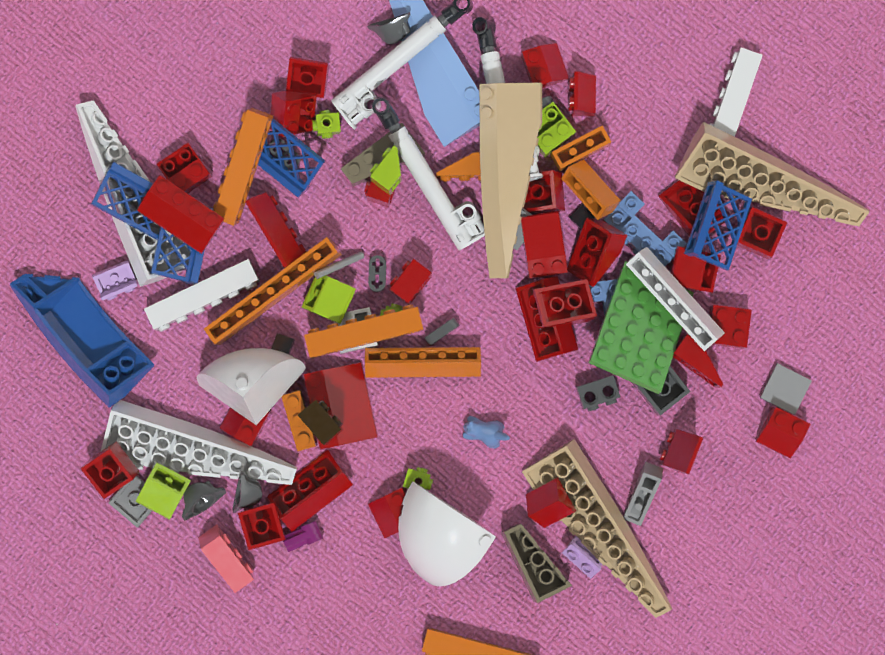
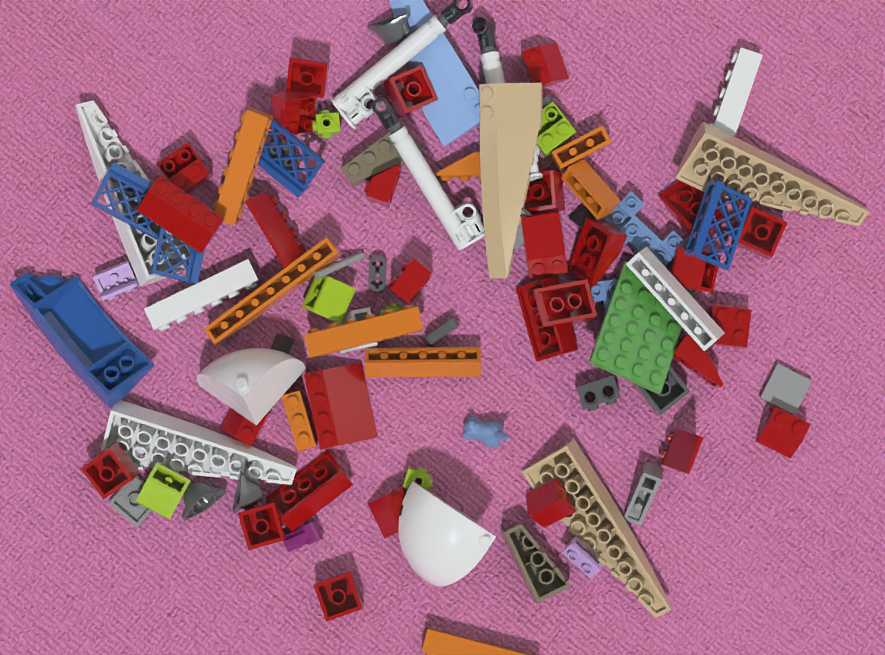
(226, 558): coral wedge -> none
(321, 422): dark brown brick -> none
(338, 596): none -> red brick
(387, 173): lime slope -> none
(410, 91): none -> red slope
(583, 94): red slope -> none

